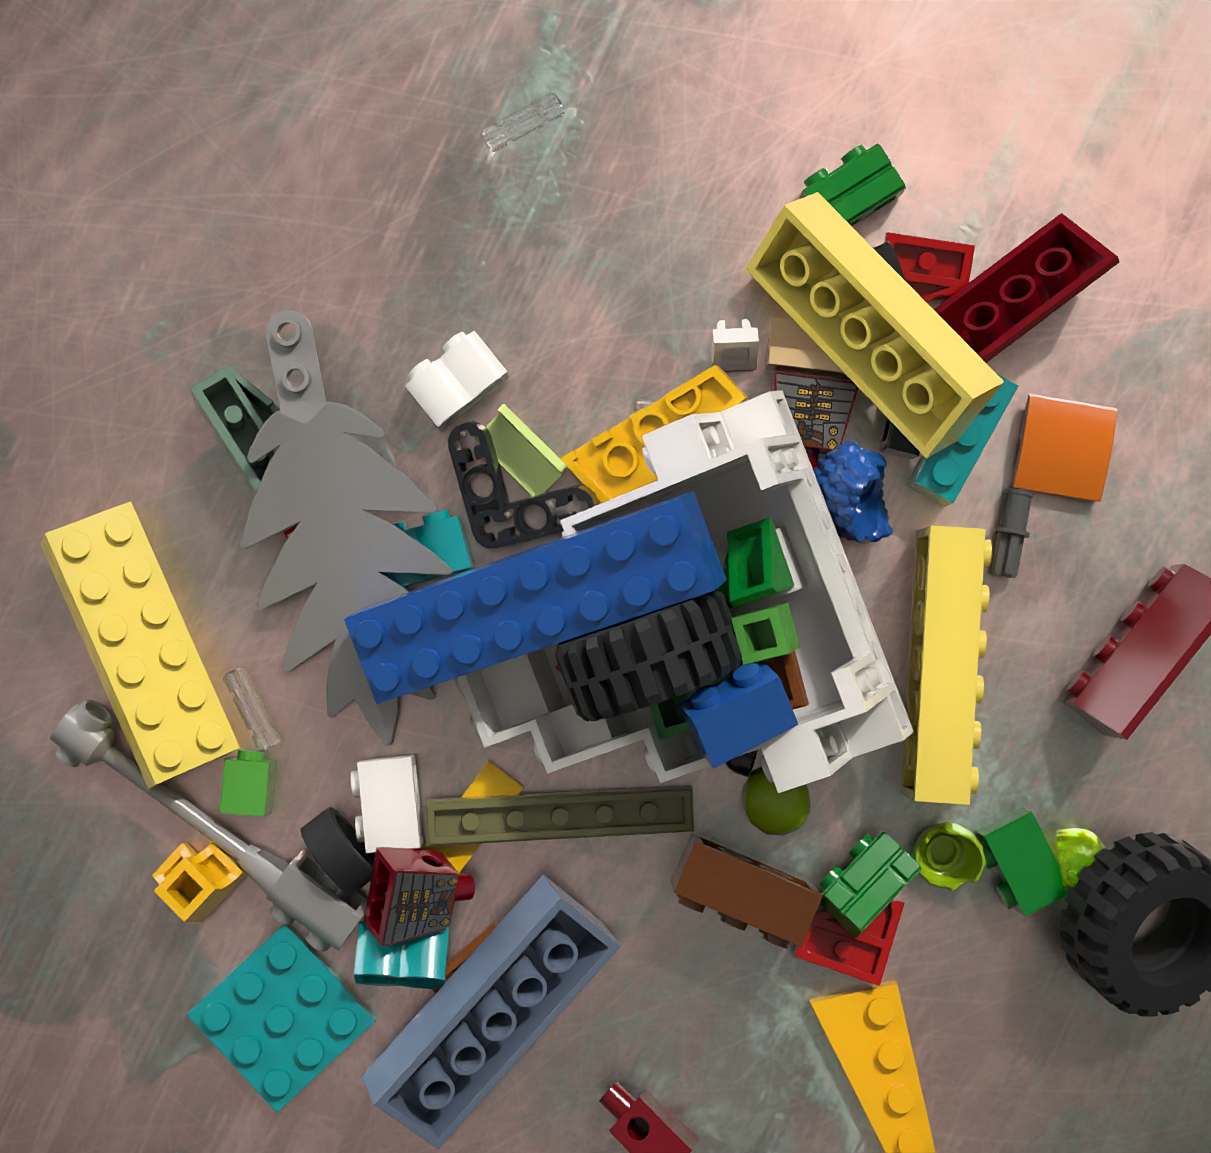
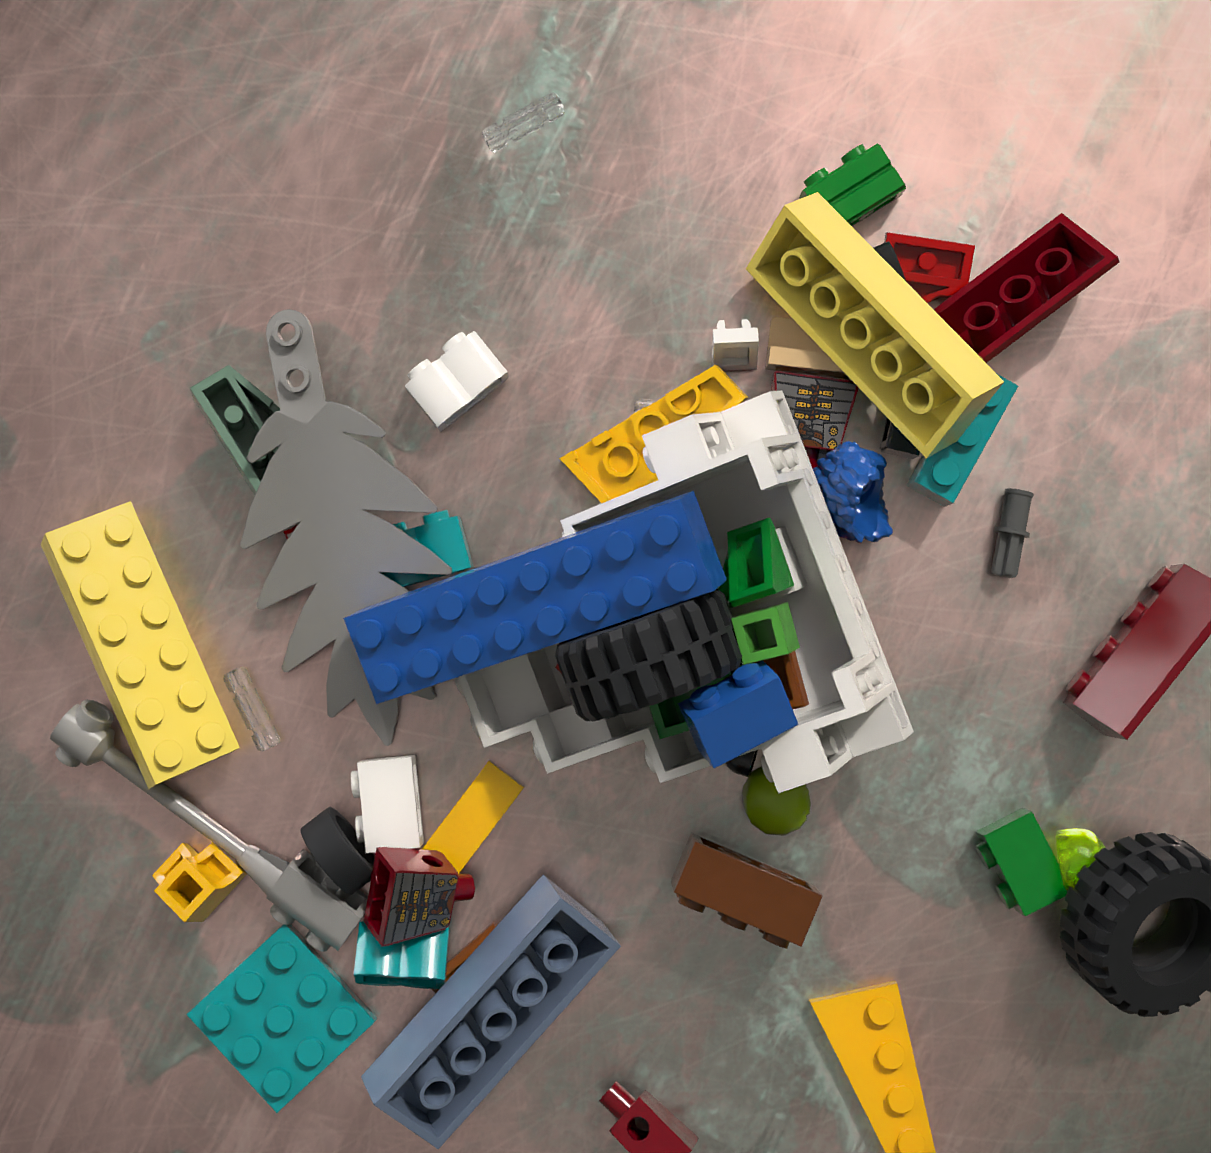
(248, 784): bright green brick -> none
(498, 503): black beam -> none
(524, 453): yellowish green panel -> none
(559, 815): olive tile -> none
(860, 957): red wing -> none
(867, 883): green brick -> none
(945, 664): light yellow brick -> none
(949, 855): lime hair -> none
(1064, 447): orange slope -> none

